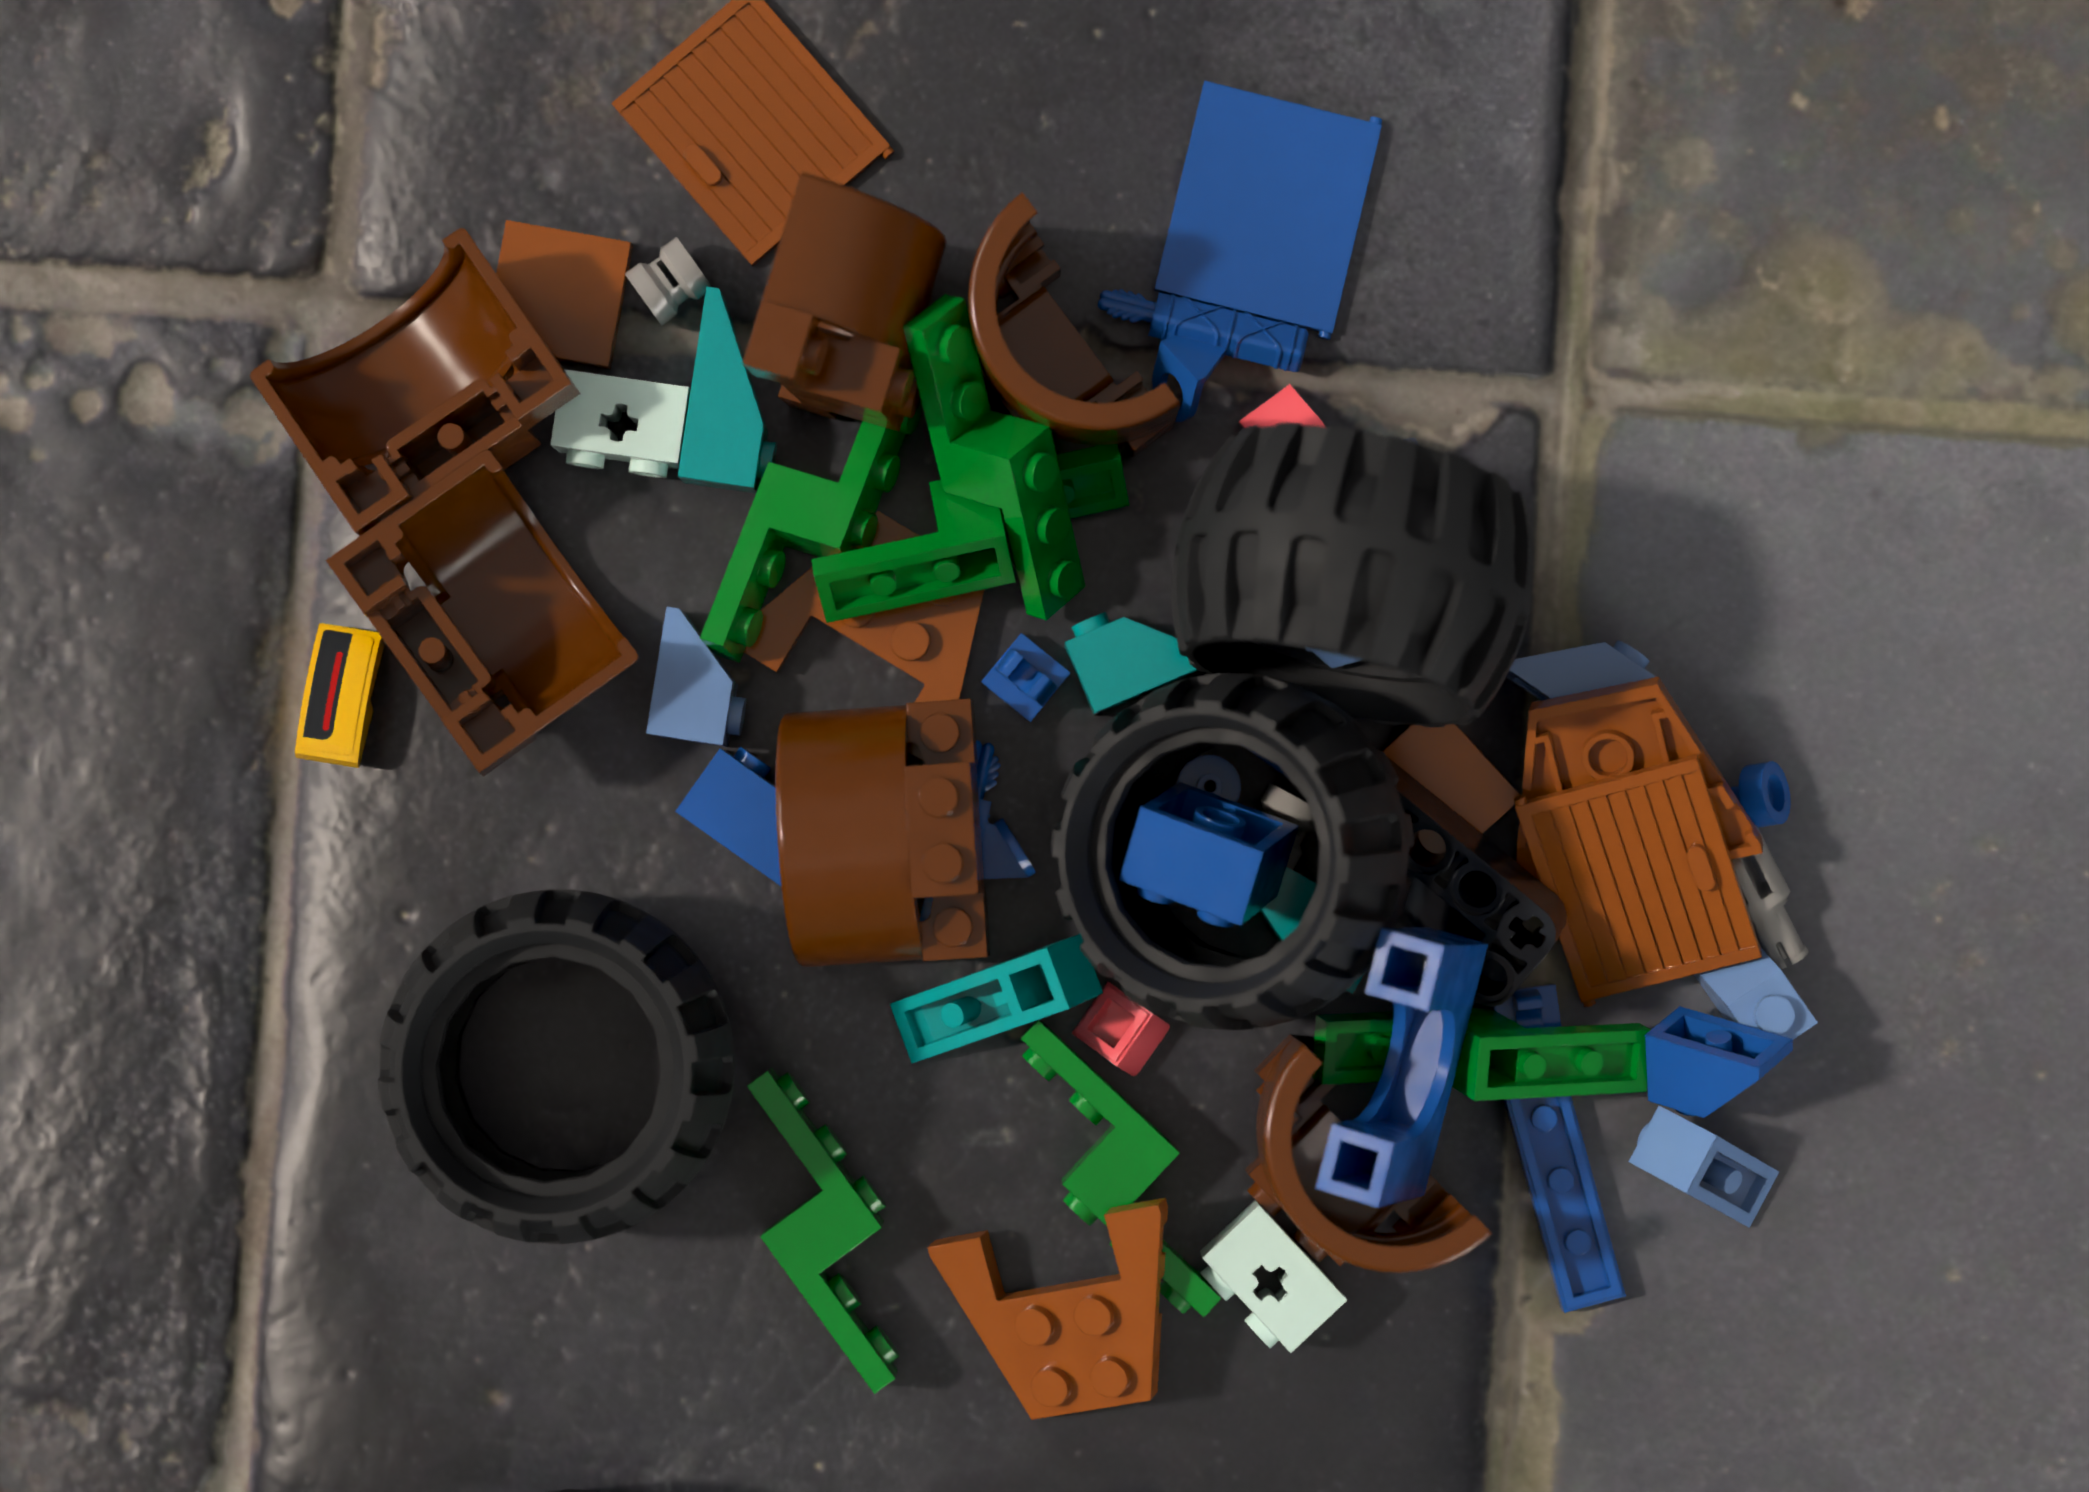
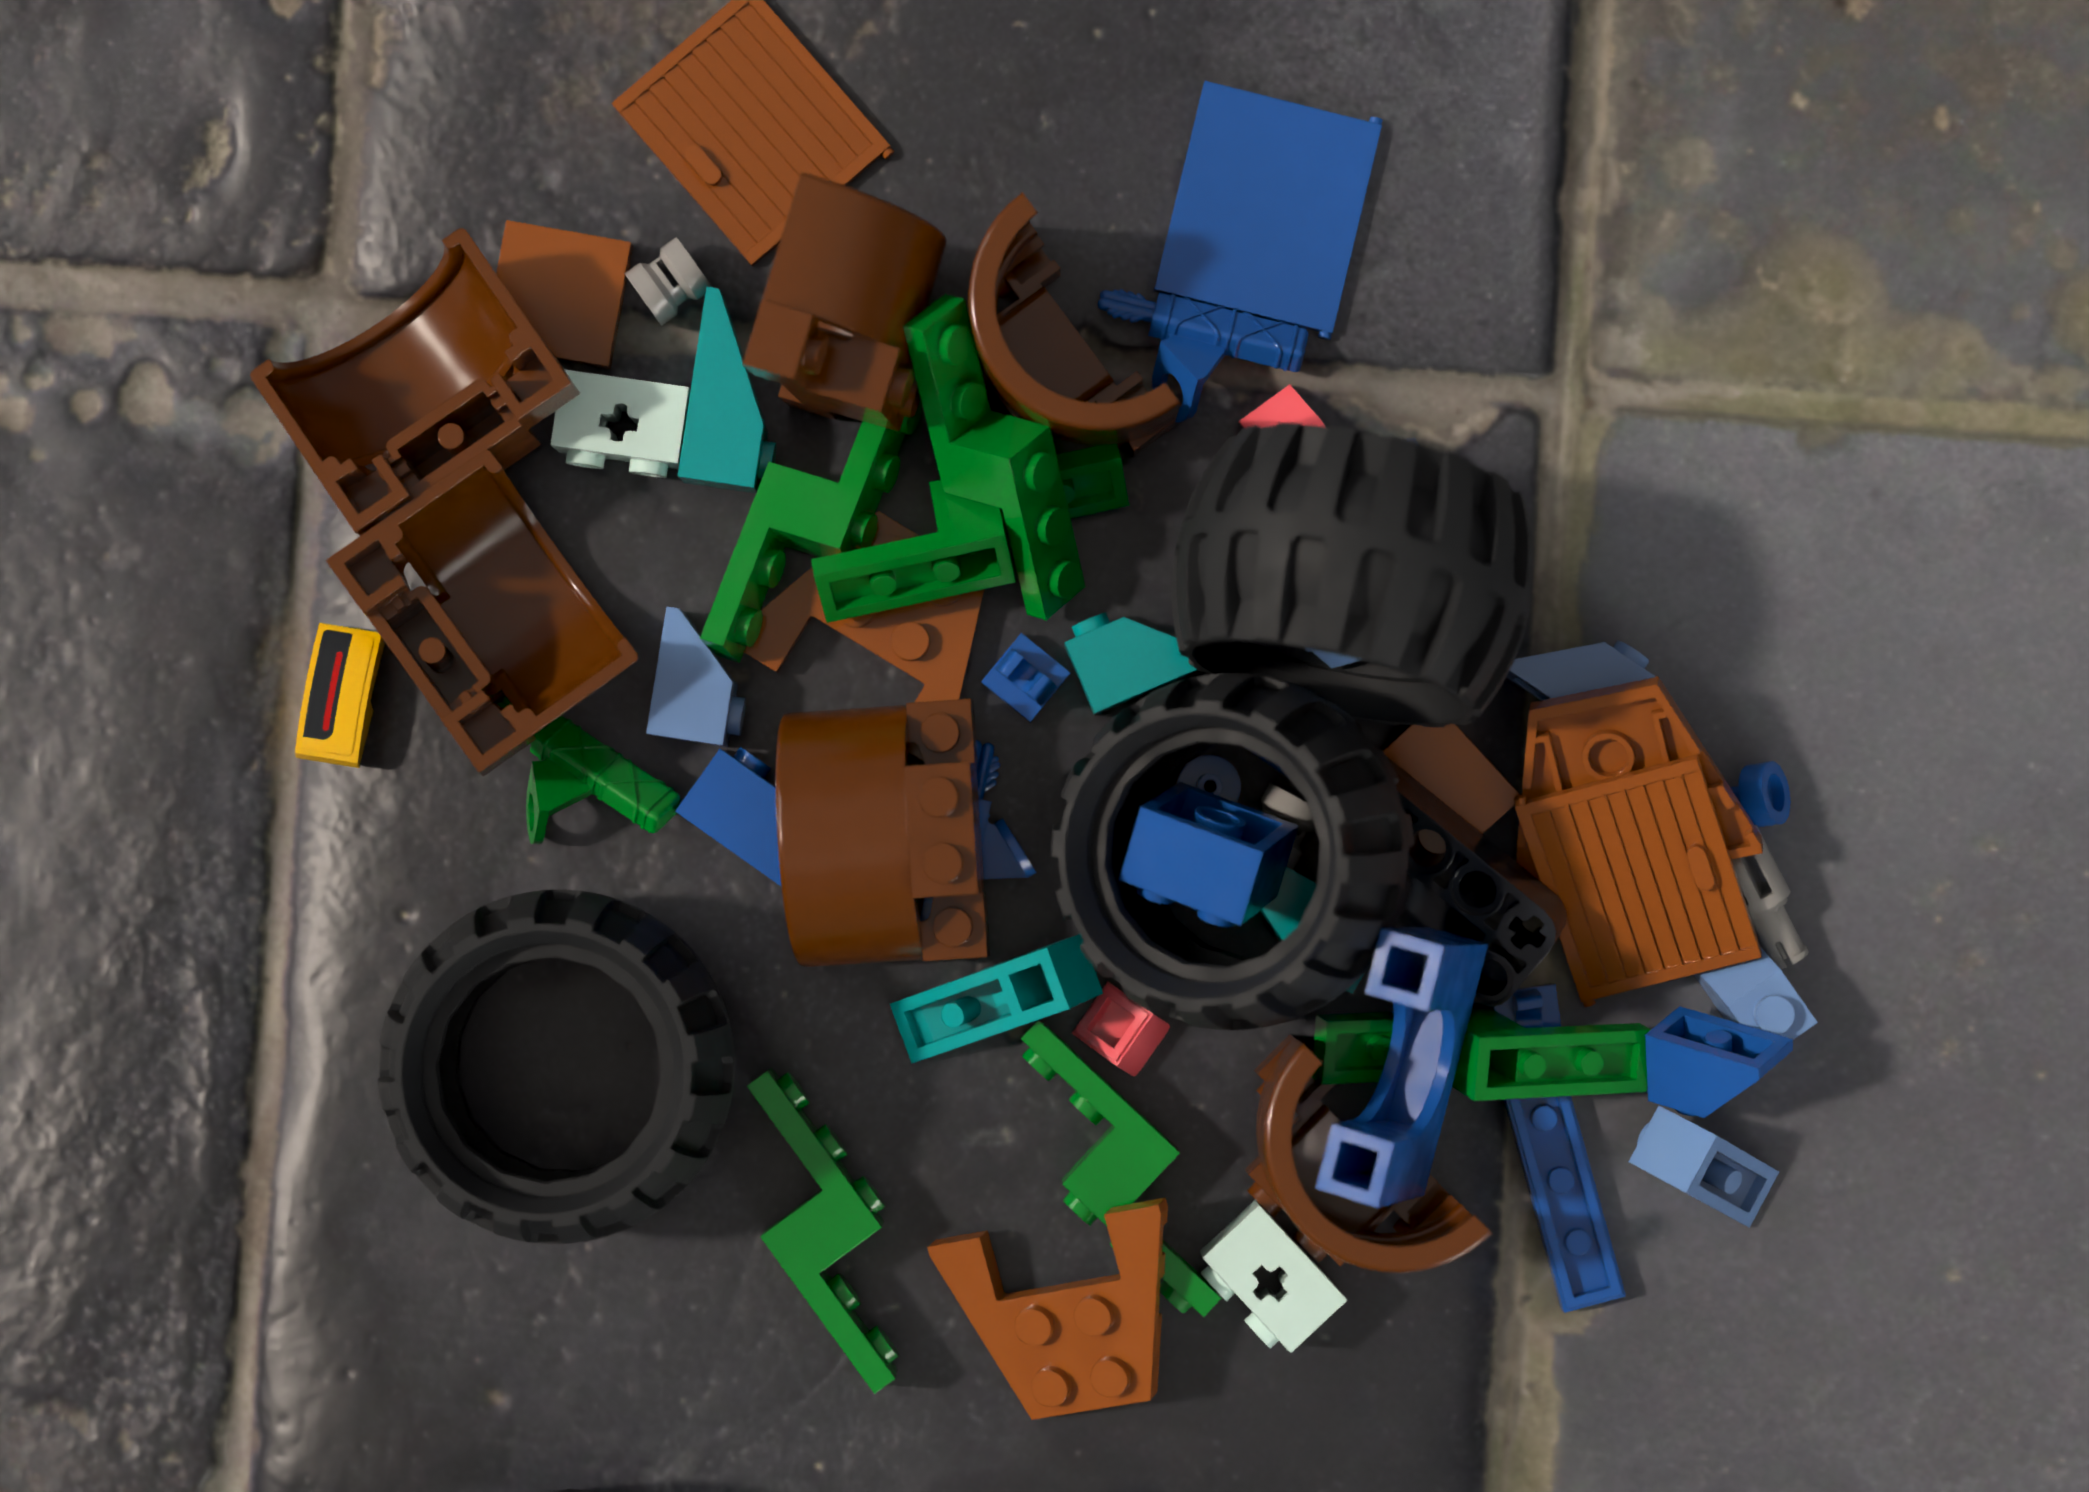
(583, 766): none -> green piece

